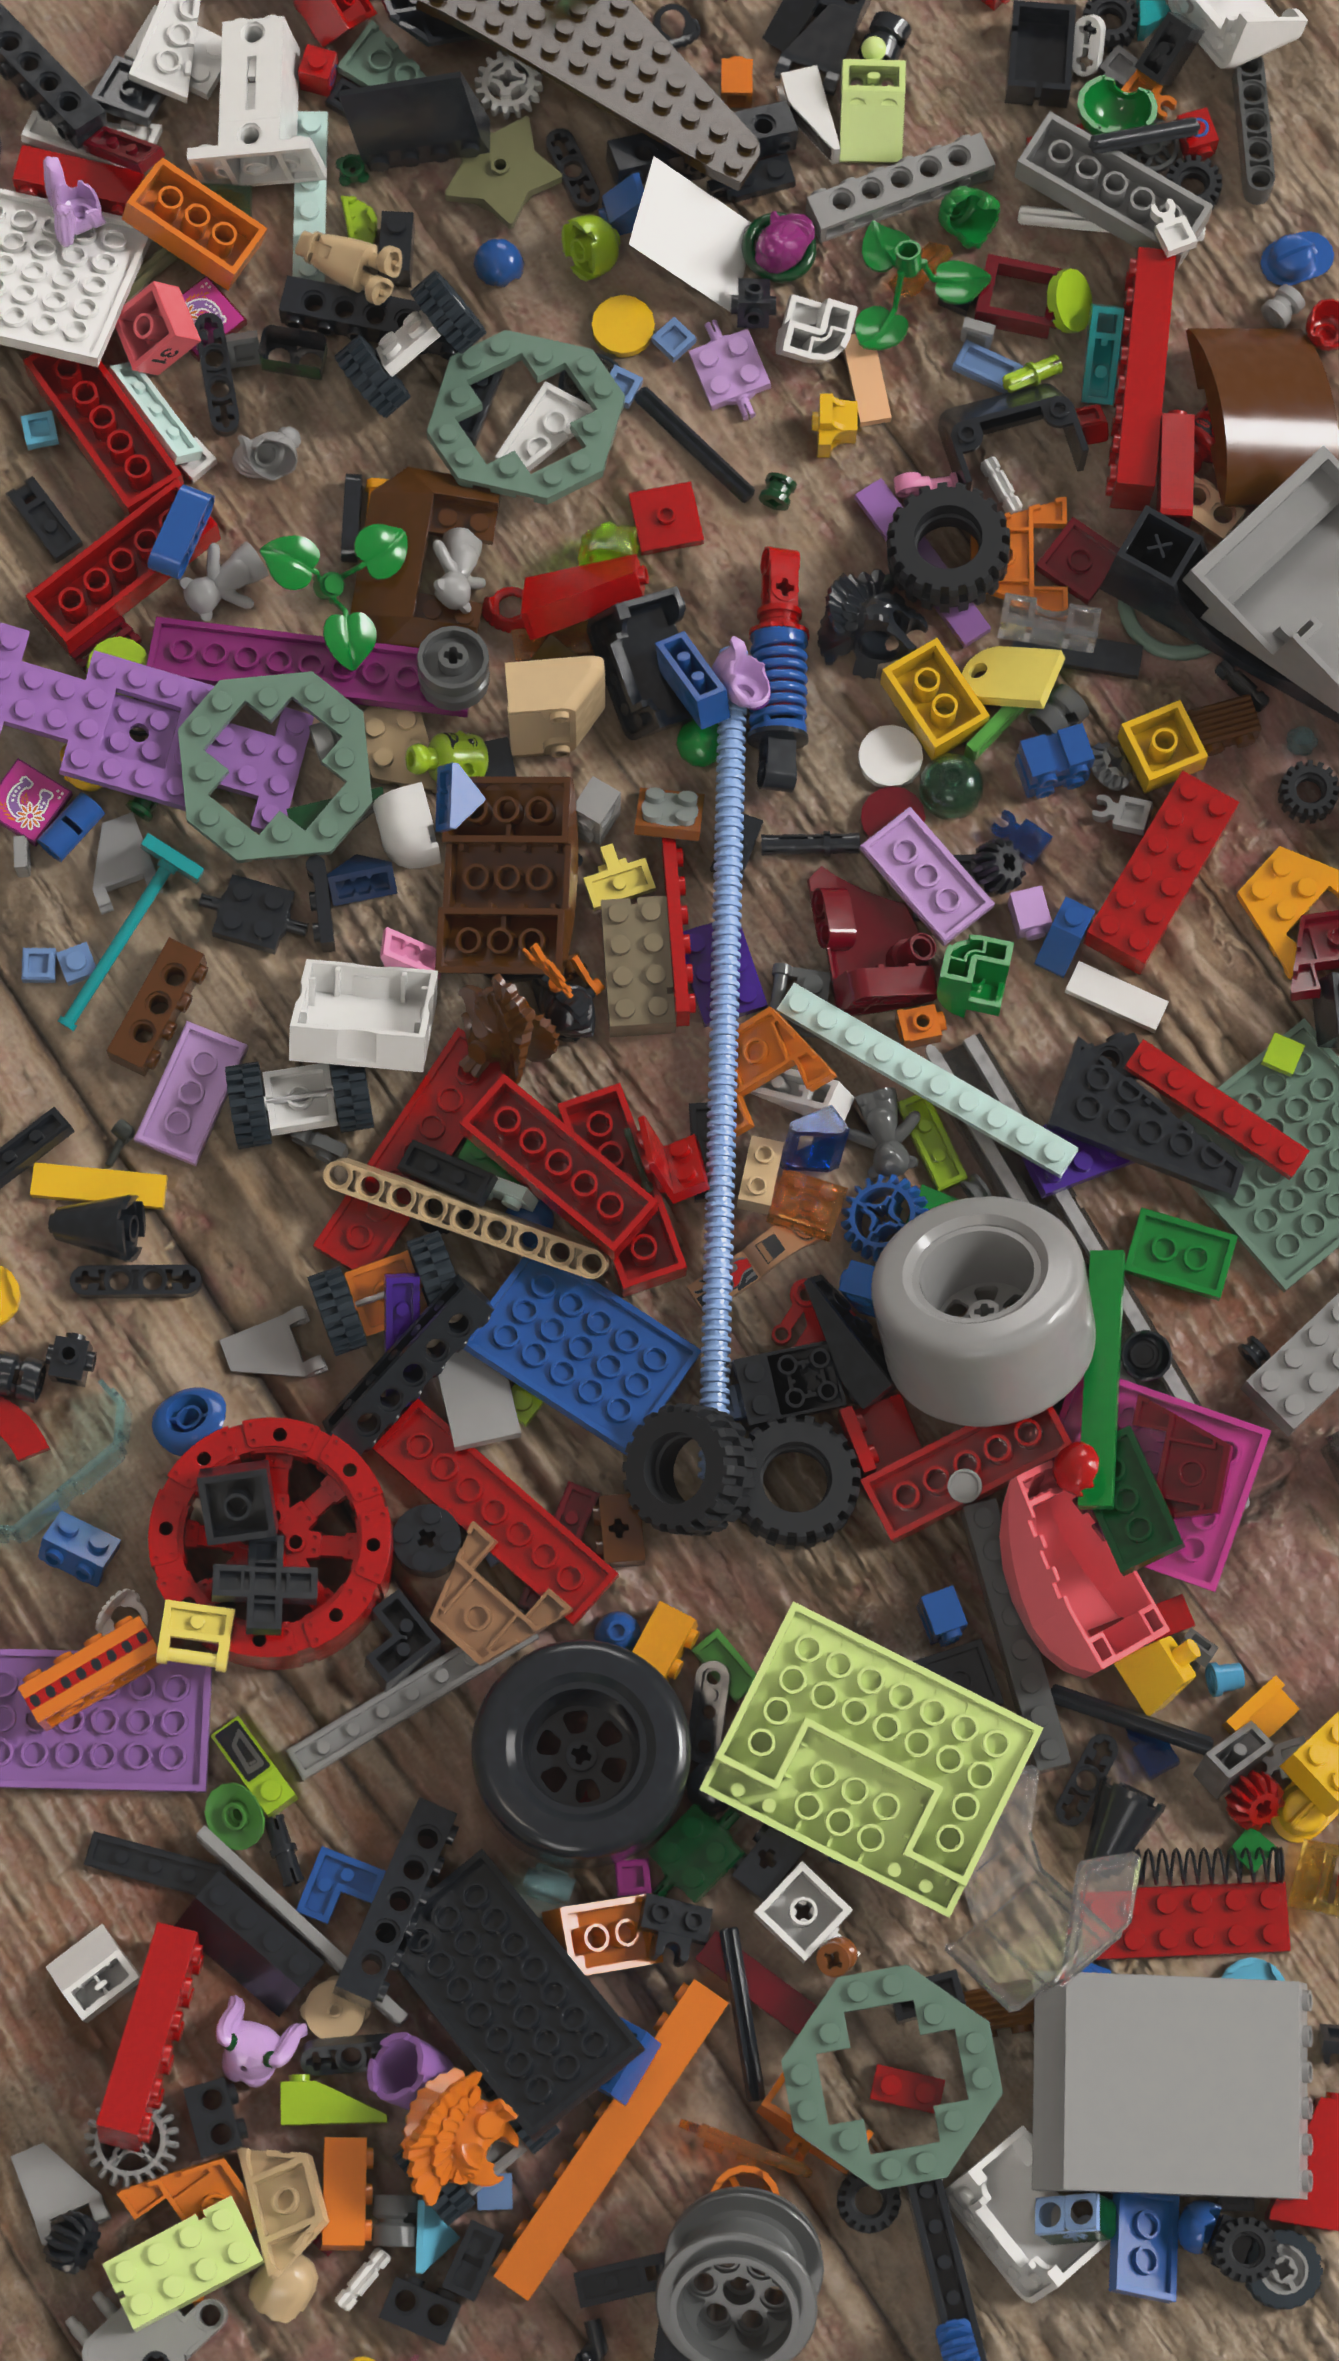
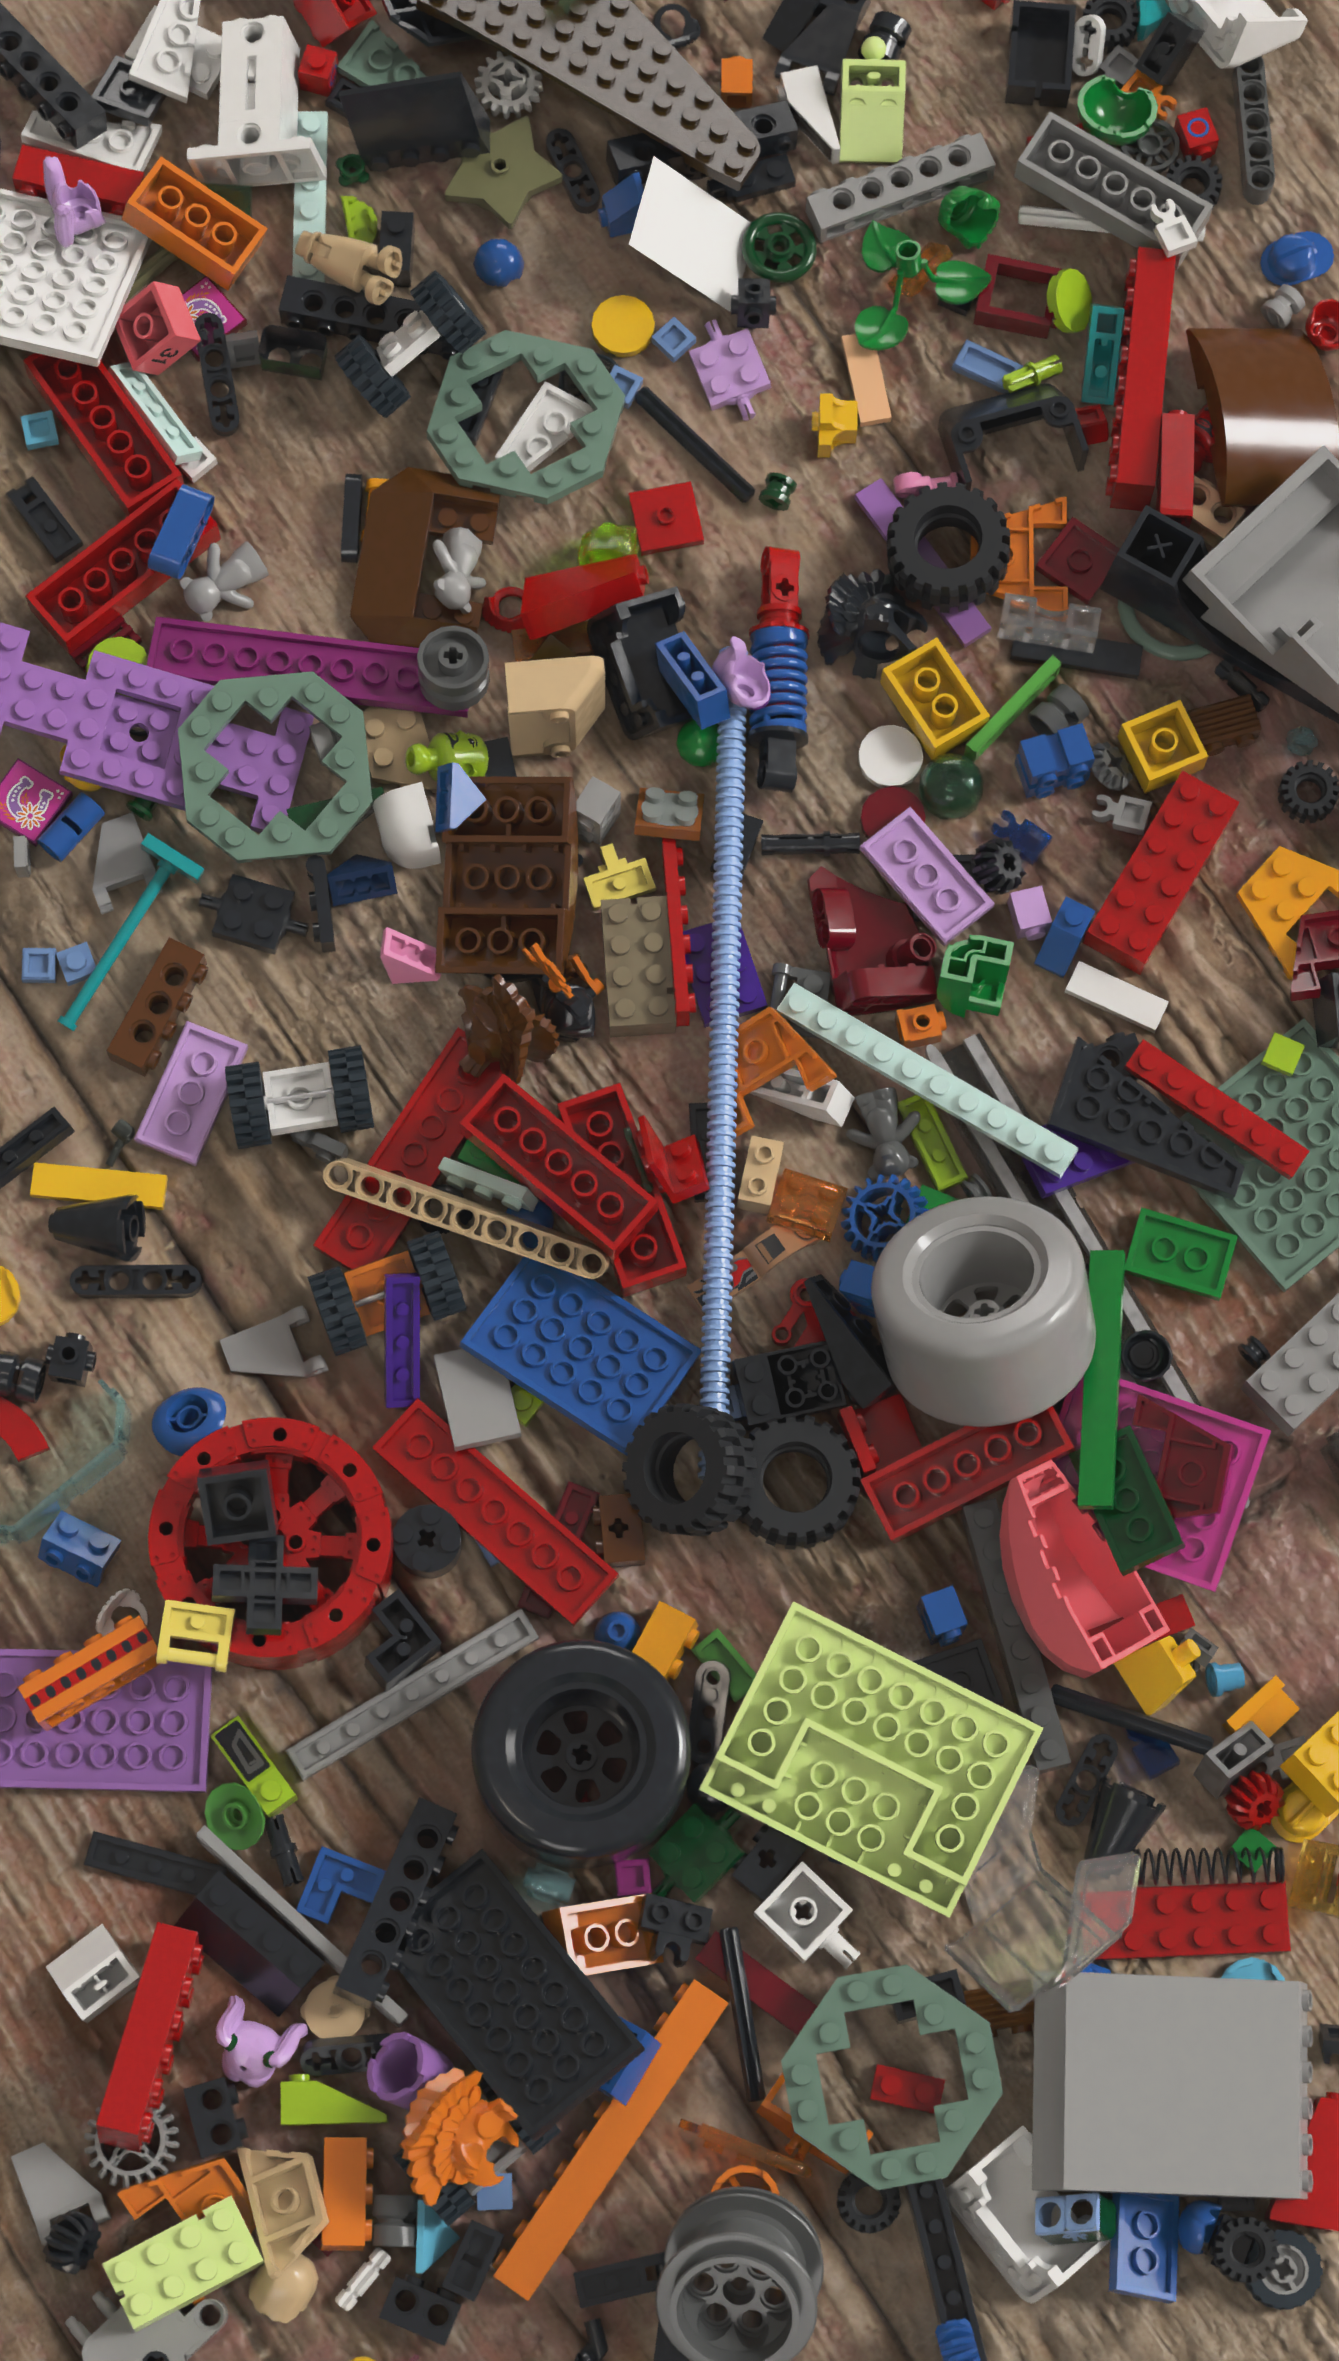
(123, 149): dark red tile -> none
(268, 454): light grey hair -> none
(293, 562): green plant -> none
(363, 1015): white tile -> none
(409, 1349): black brick -> none
(447, 1173): black tile -> none
(481, 1616): medium nougat wing -> none
(591, 245): lime cylinder -> none
(783, 242): magenta hair -> none
(815, 329): white brick -> none
(827, 1146): clear blue tile -> none
(843, 1951): dark orange wheel -> none
(964, 1486): light grey piece -> none
(977, 332): light grey tile -> none
(1001, 485): white axle -> none
(1014, 675): light yellow tile -> none
(1076, 1467): red hair -> none
(1144, 135): black axle -> none

